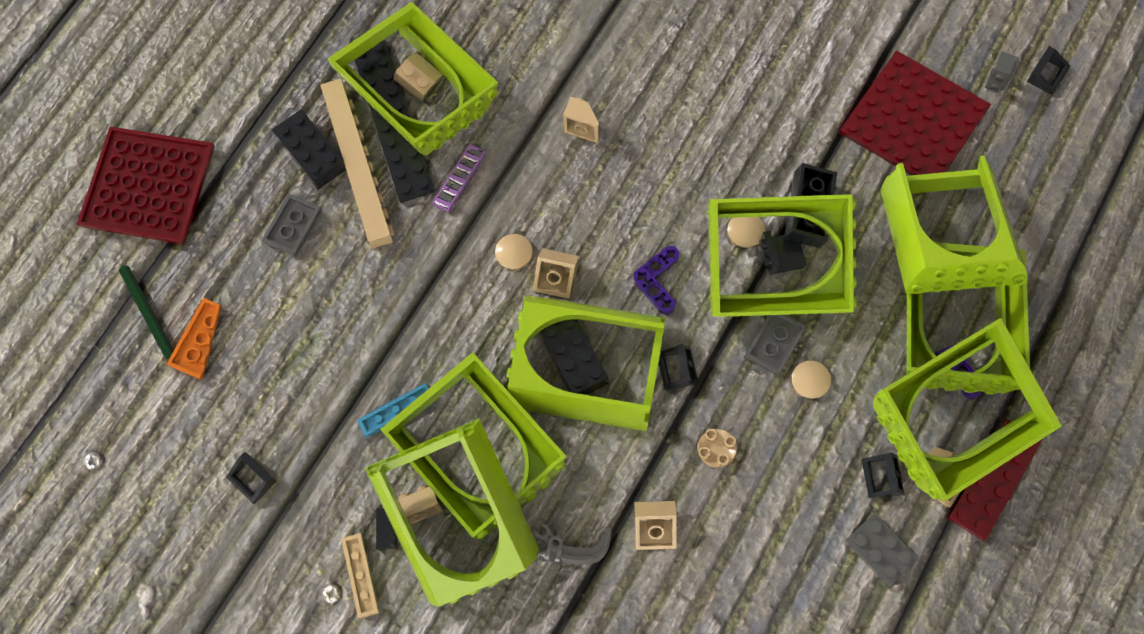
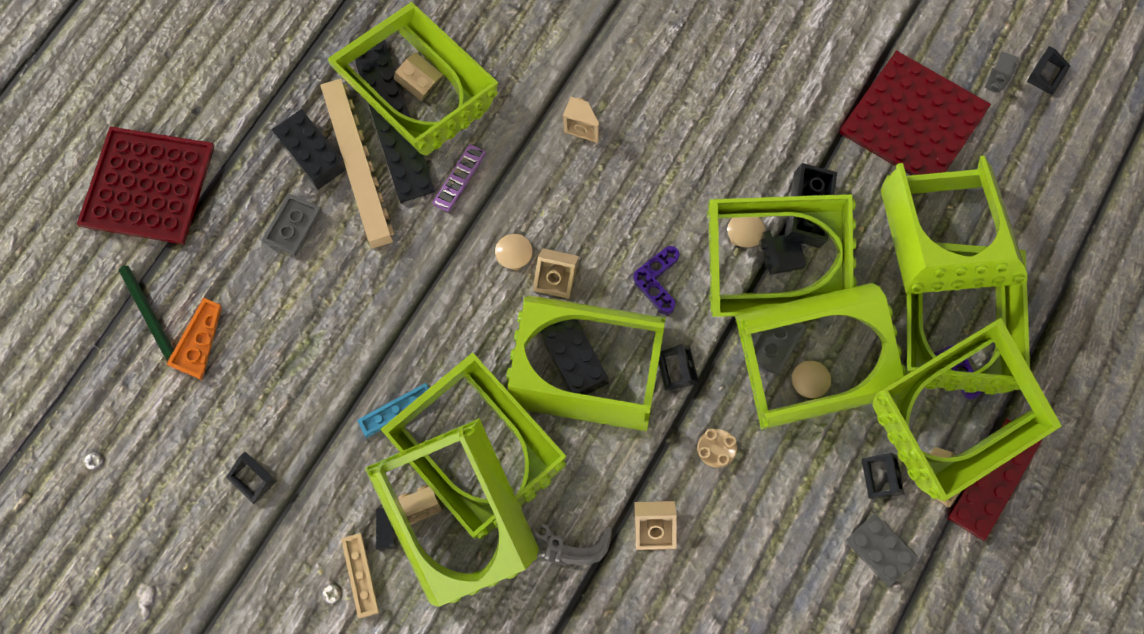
(862, 303): none -> lime panel

